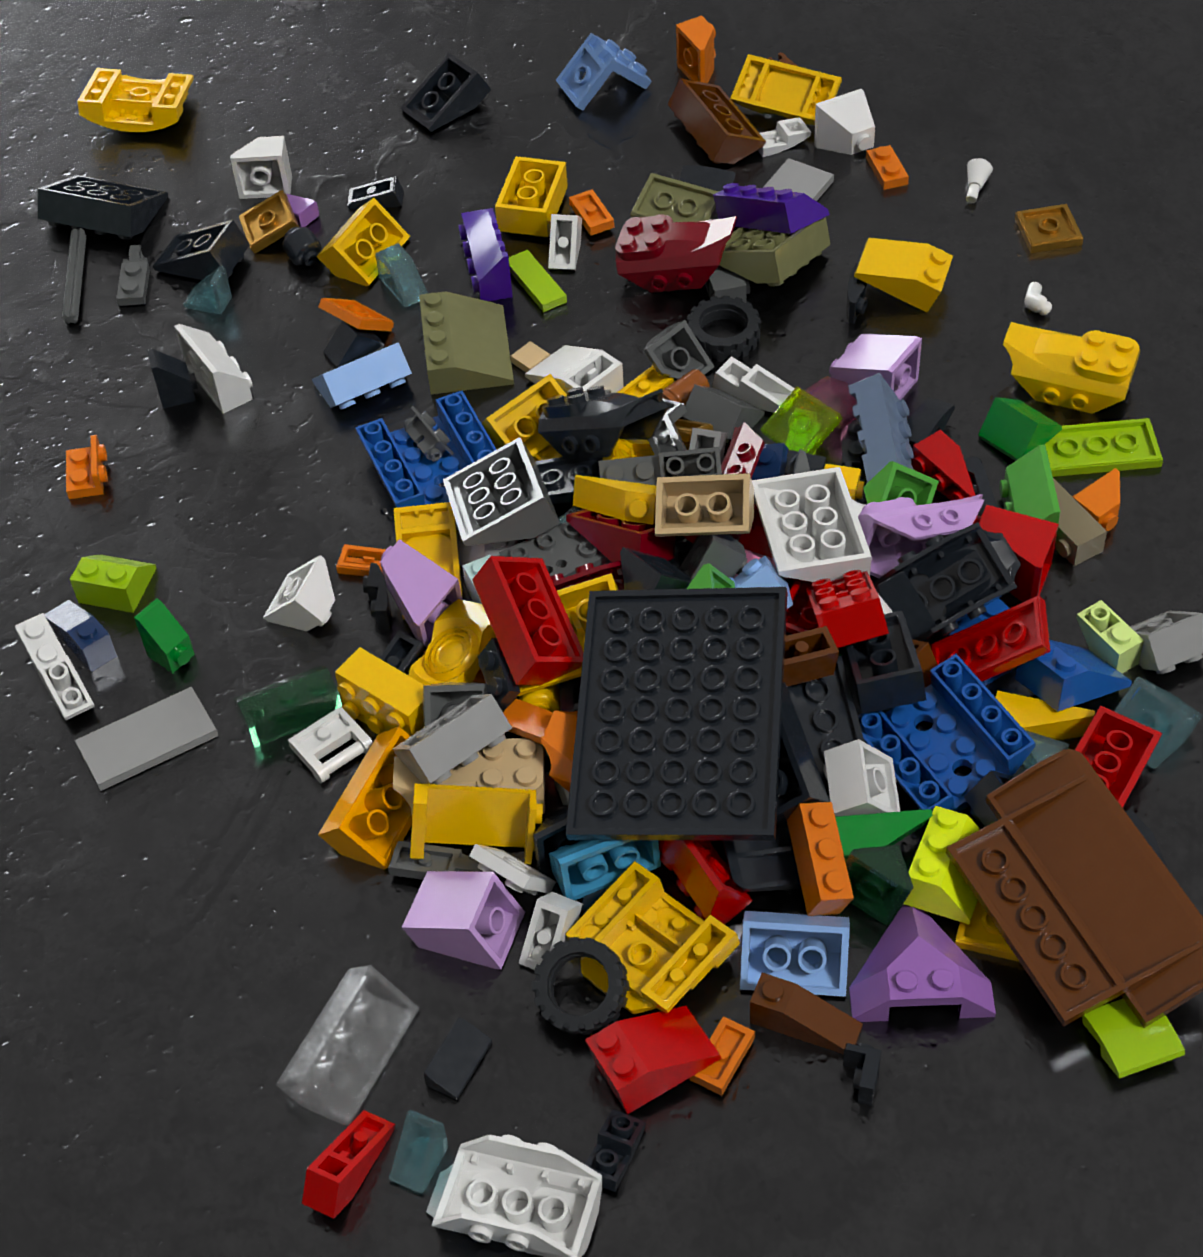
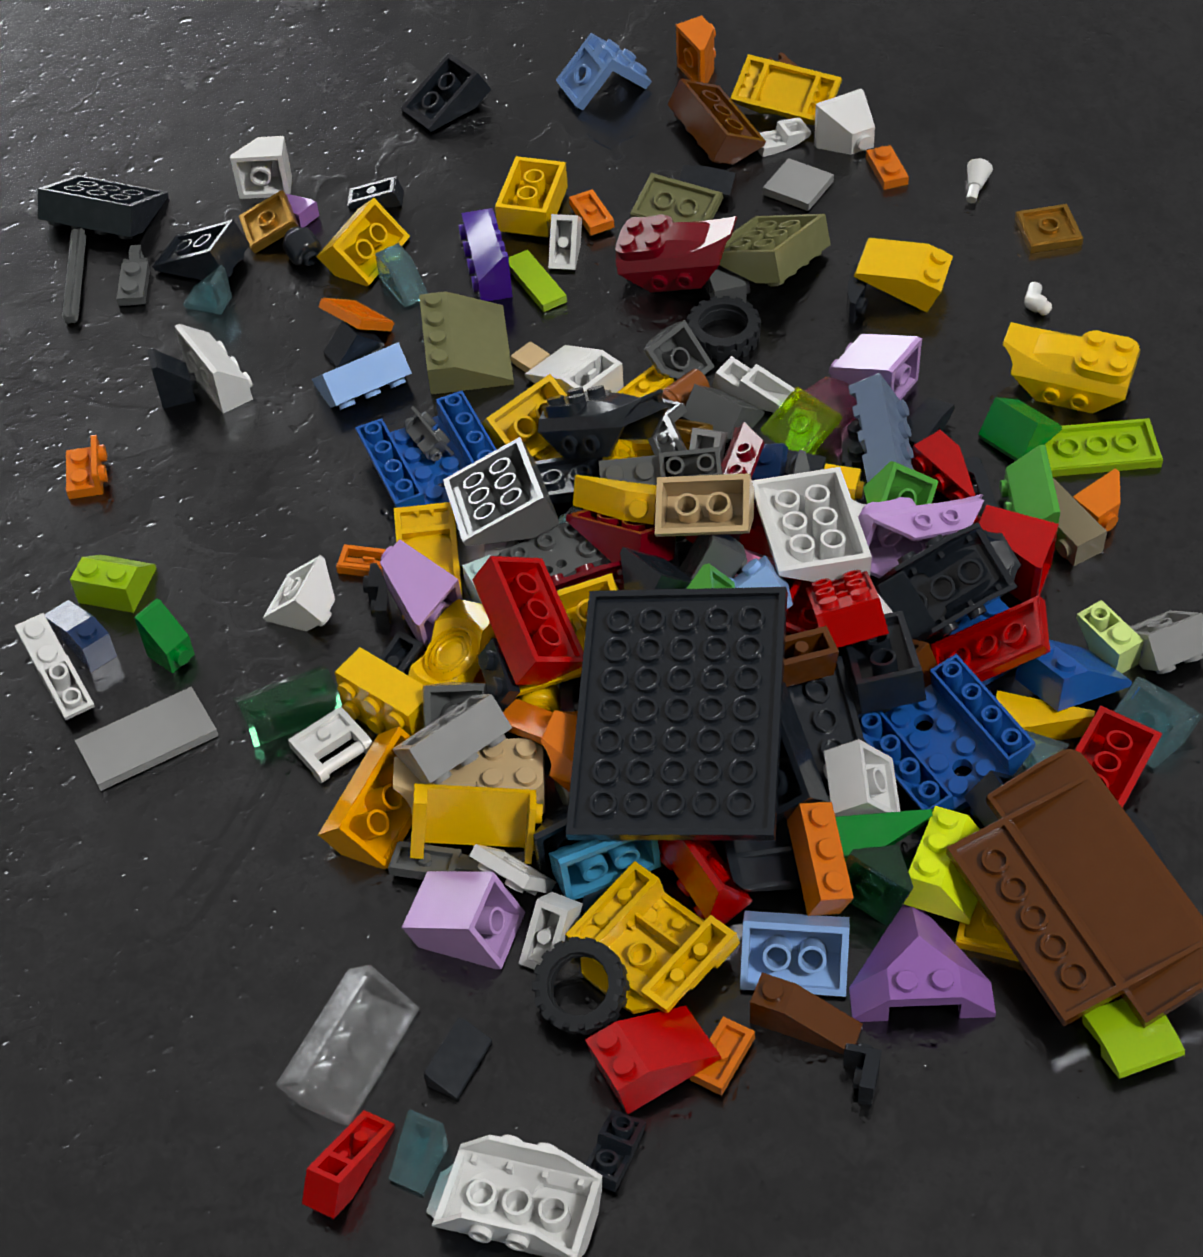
(133, 102): yellow slope -> none
(768, 208): dark purple slope -> none

